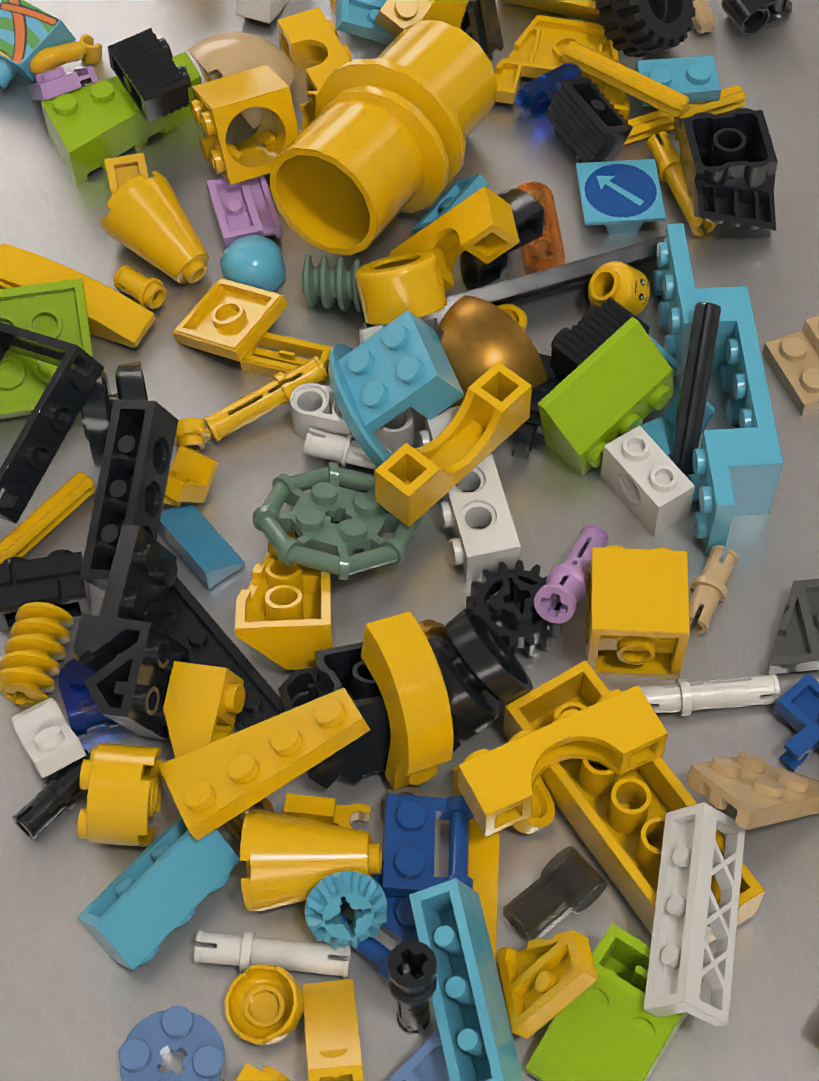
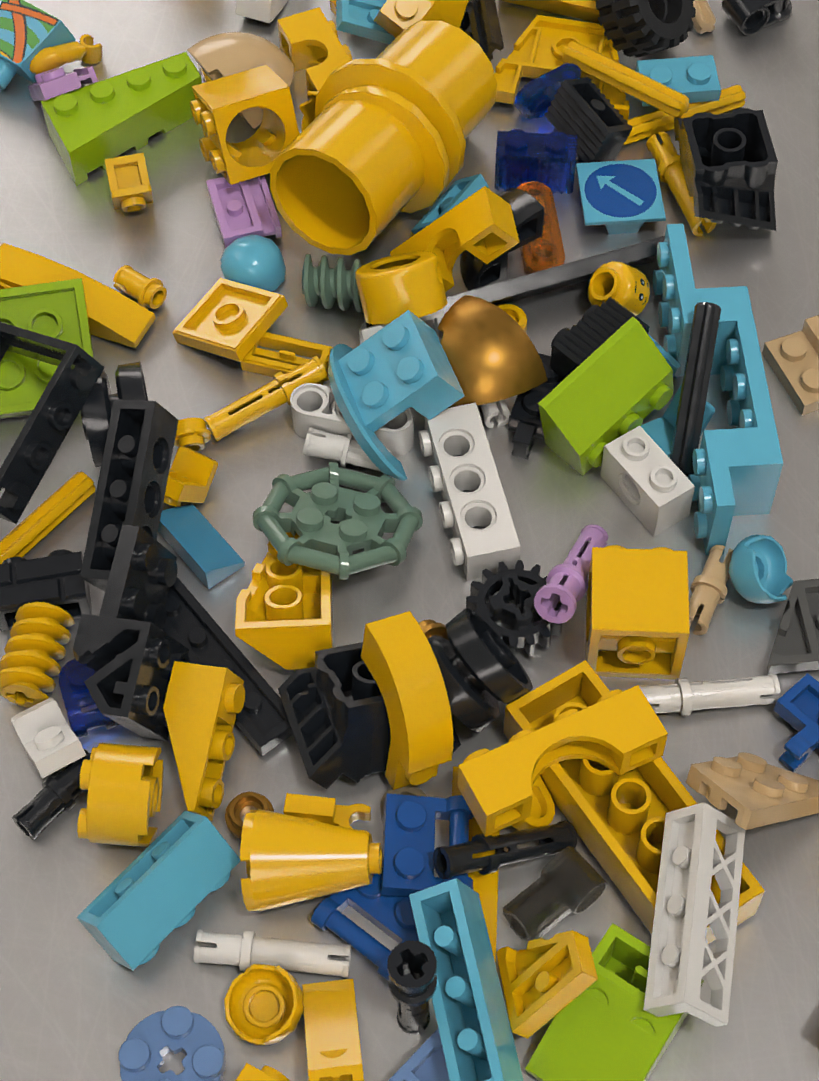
(149, 74): black brick -> none
(155, 227): yellow cone -> none
(253, 763): yellow wing -> none
(324, 906): medium azure gear -> none
(422, 475): yellow arch -> none
(458, 858): none -> black pin
(535, 158): none -> clear blue brick
(760, 570): none -> medium azure hair

